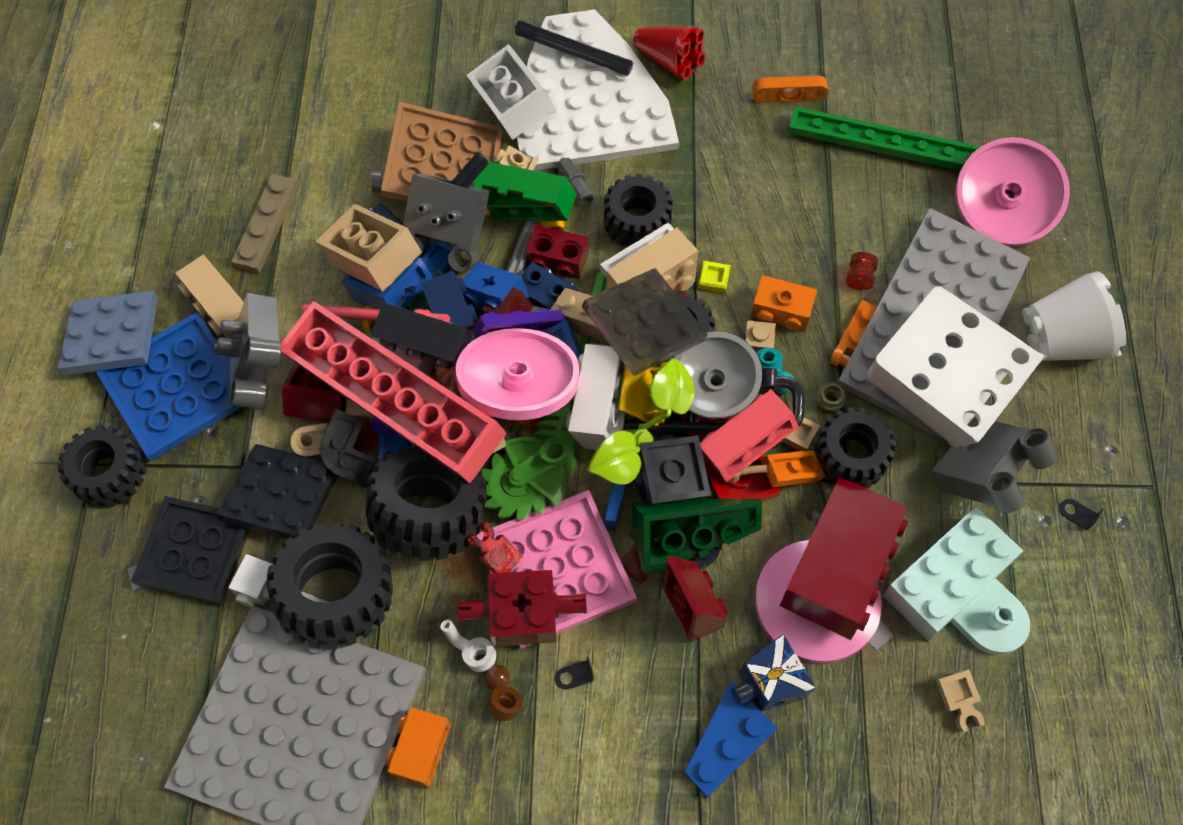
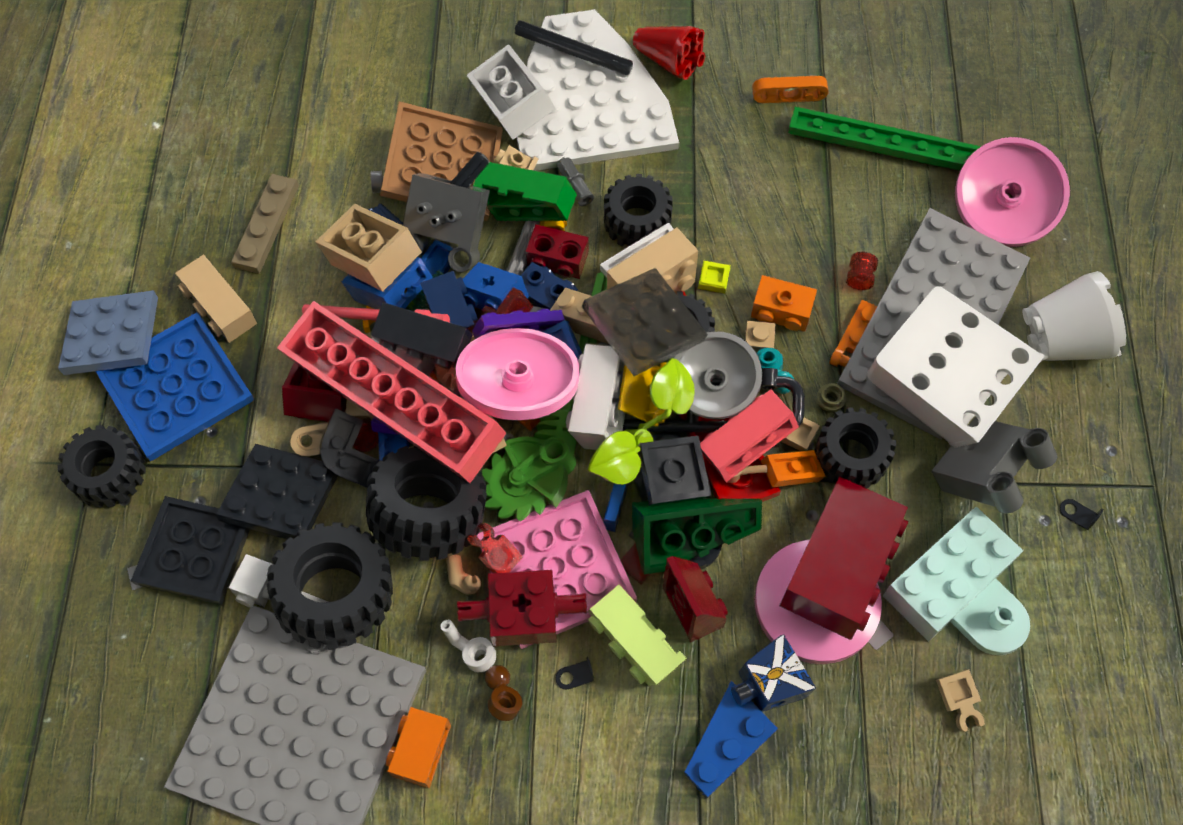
(251, 349): dark grey piece -> none
(460, 580): none -> tan arm
(634, 637): none -> yellowish green wedge

